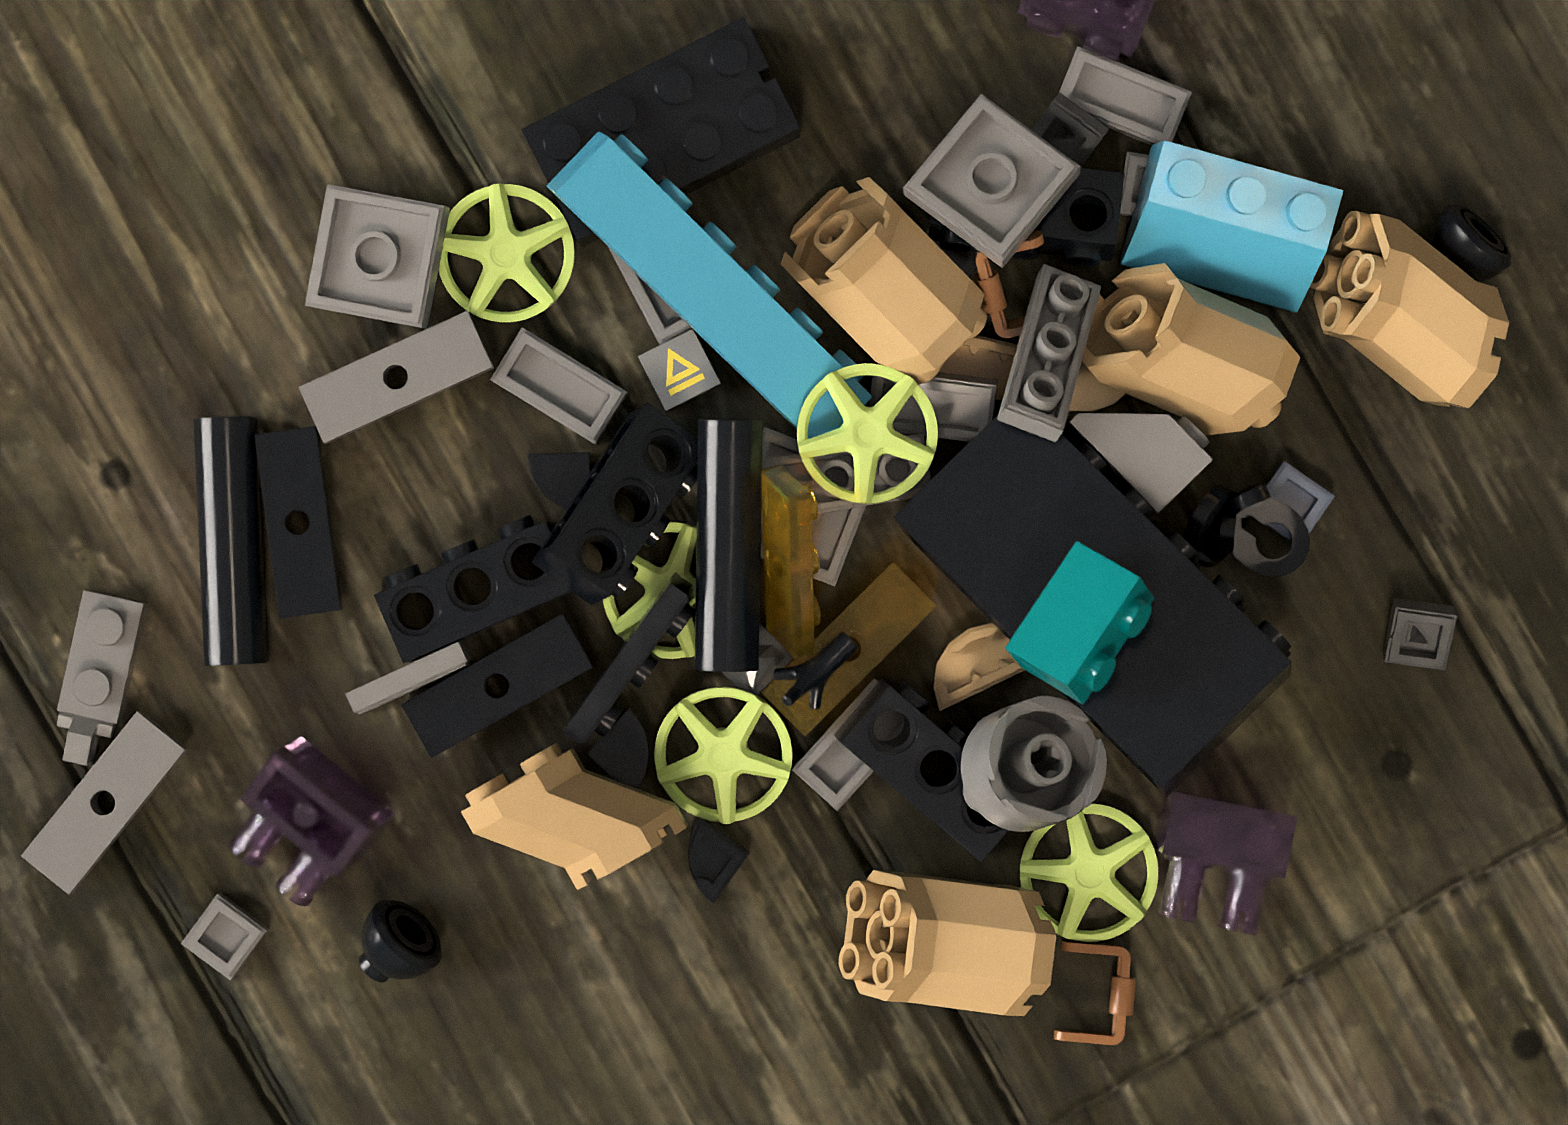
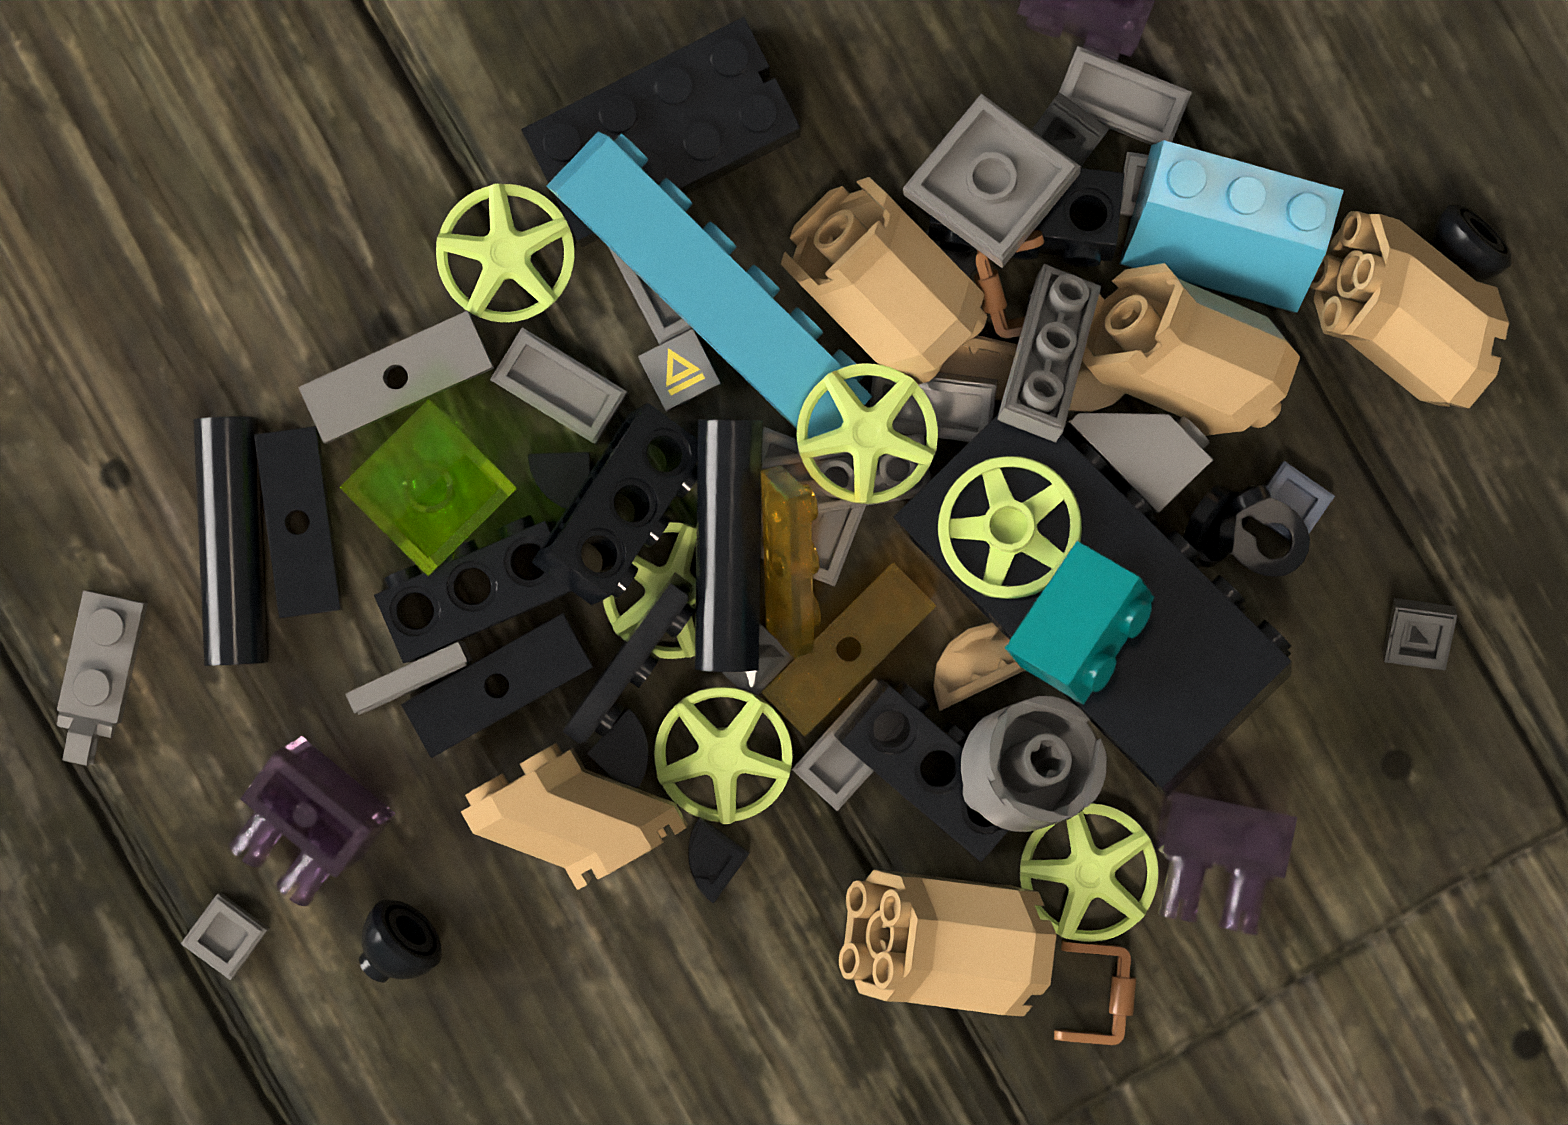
(80, 829): light grey tile -> none
(377, 256): light grey plate -> none
(429, 486): none -> clear neon green slope
(815, 672): black bar -> none
(1008, 526): none -> yellowish green wheel

